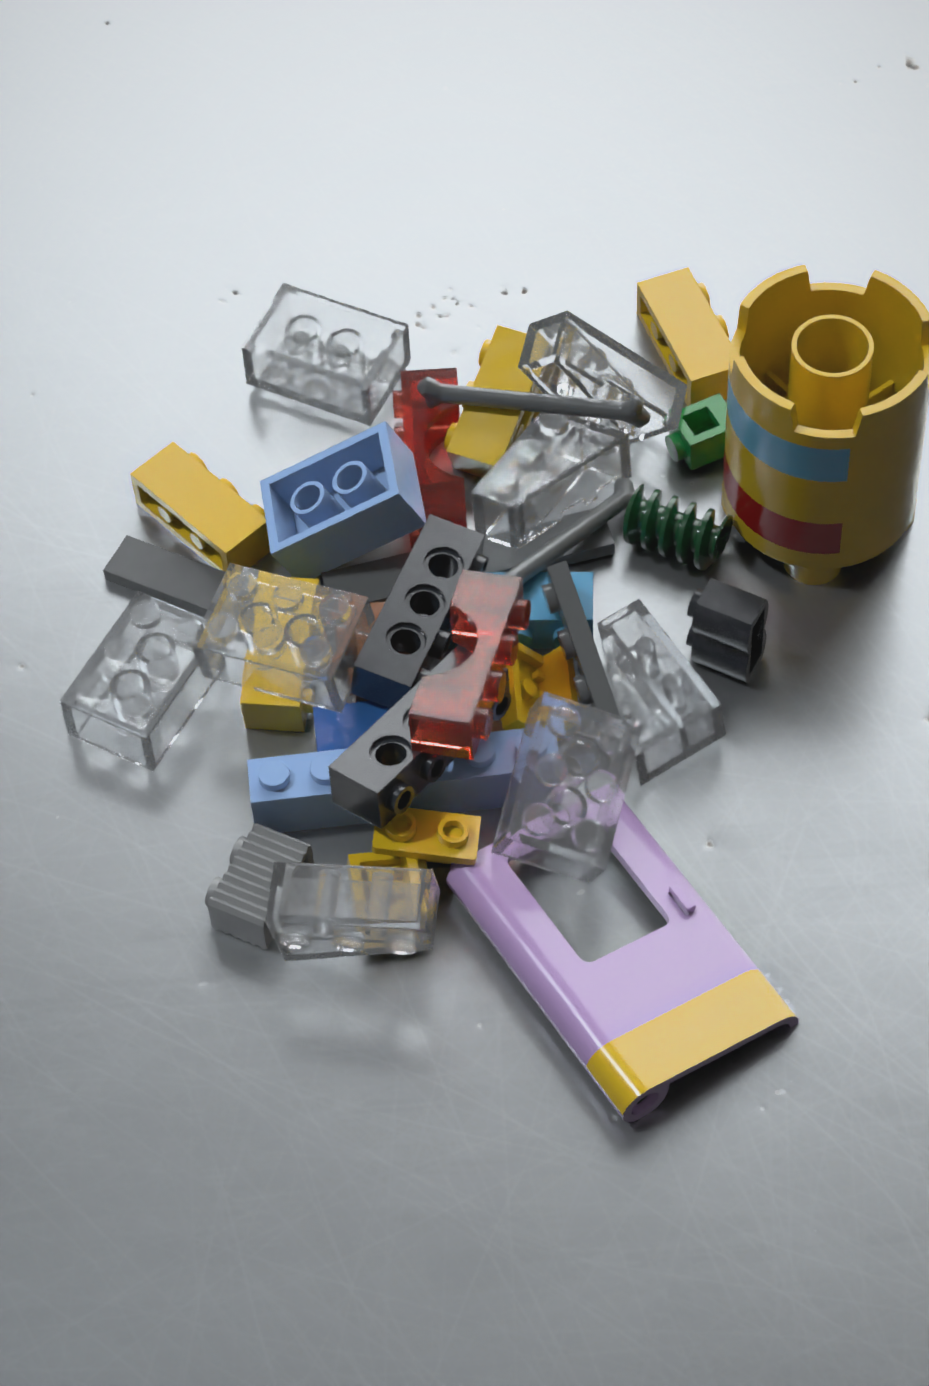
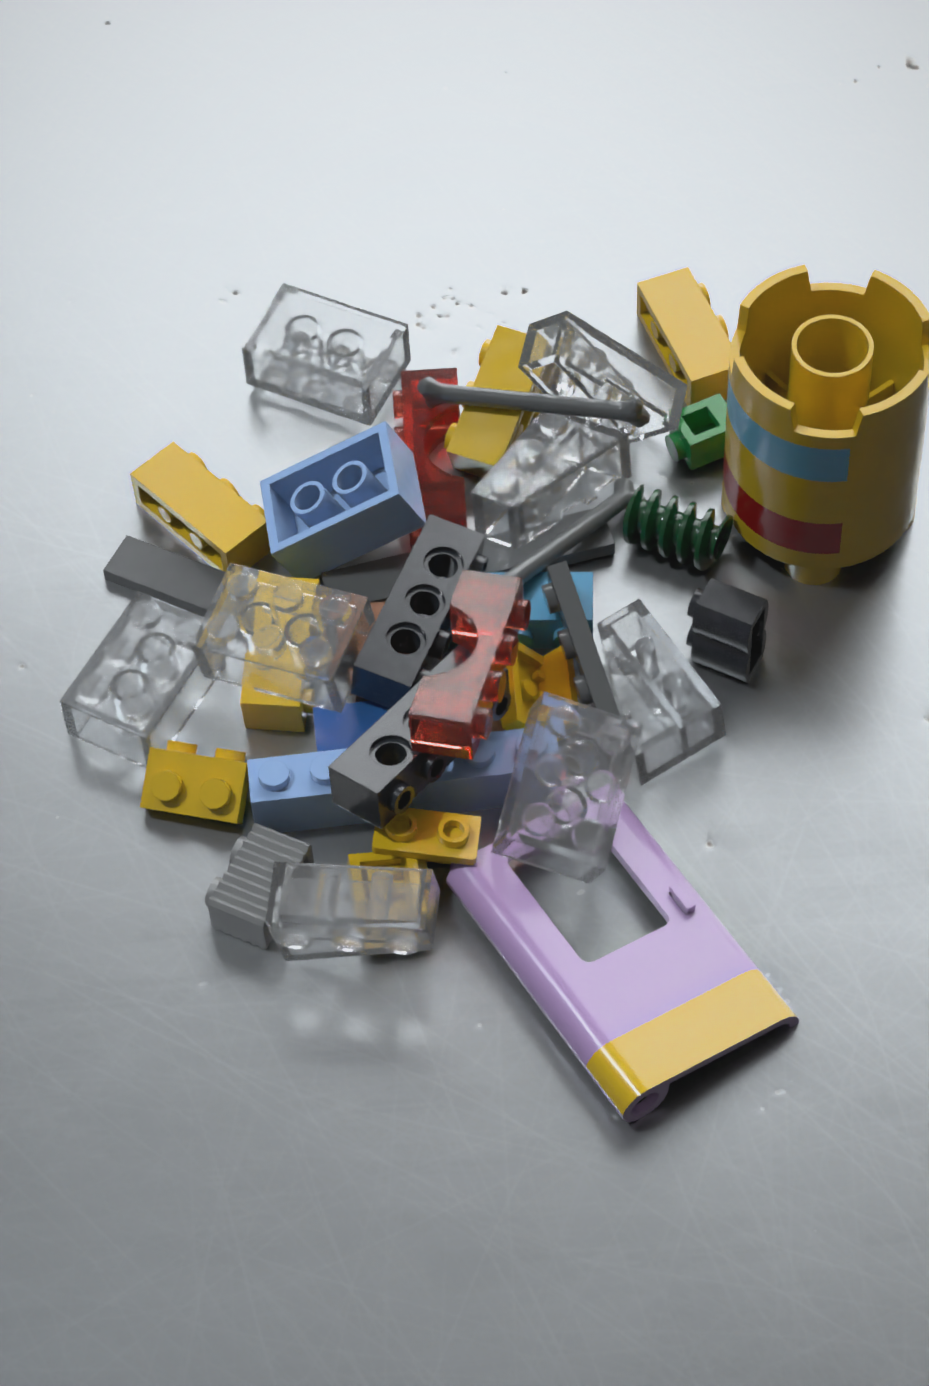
(196, 784): none -> yellow bracket

